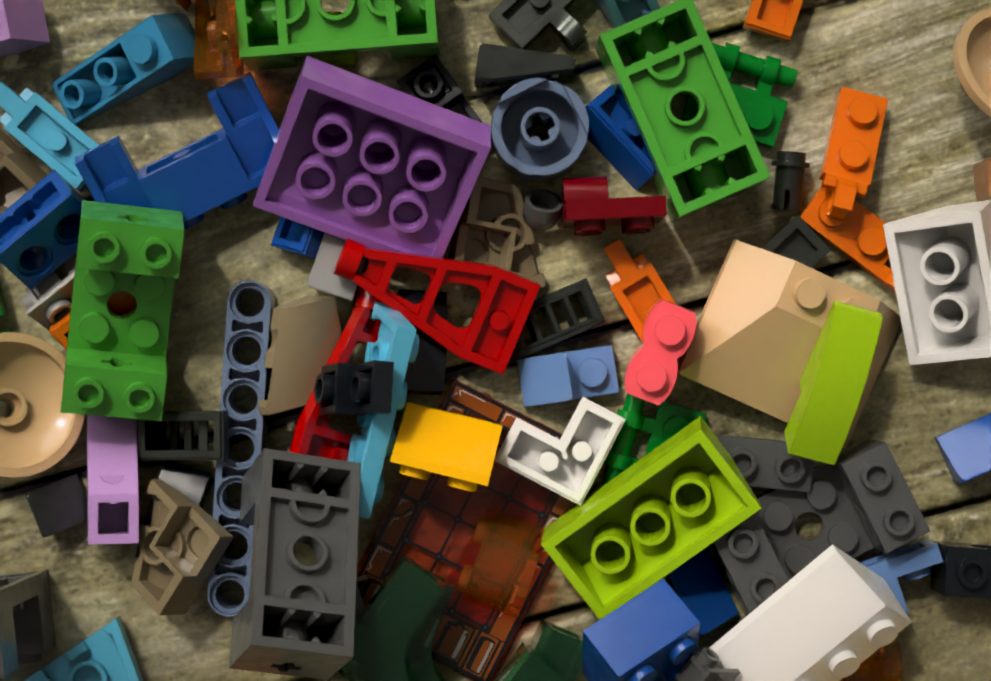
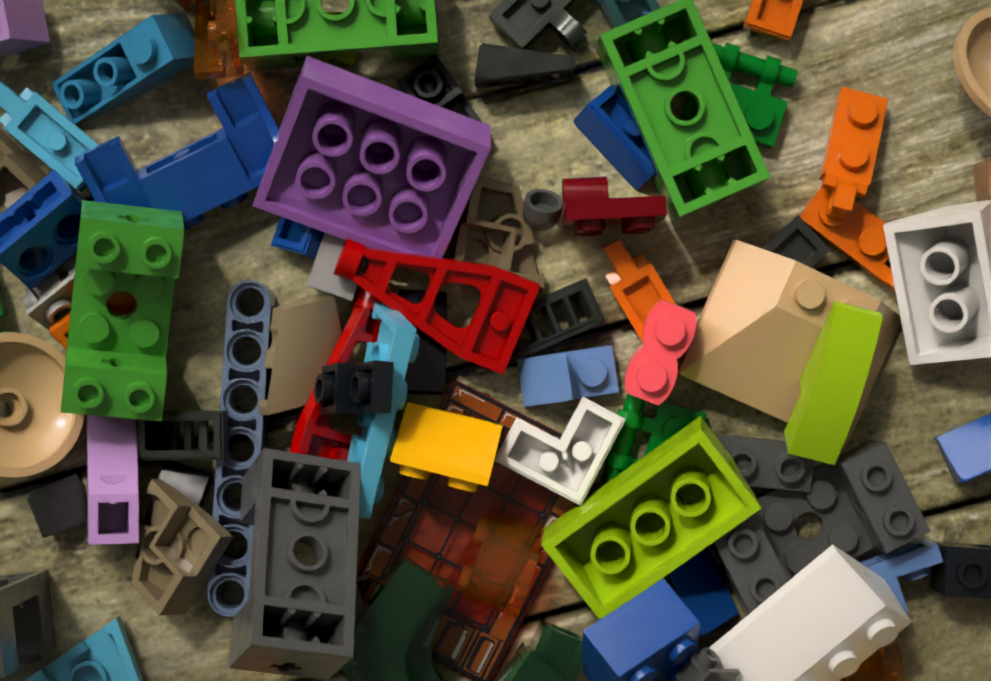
(548, 104): sand blue brick -> none
(789, 176): pearl dark grey pin -> none

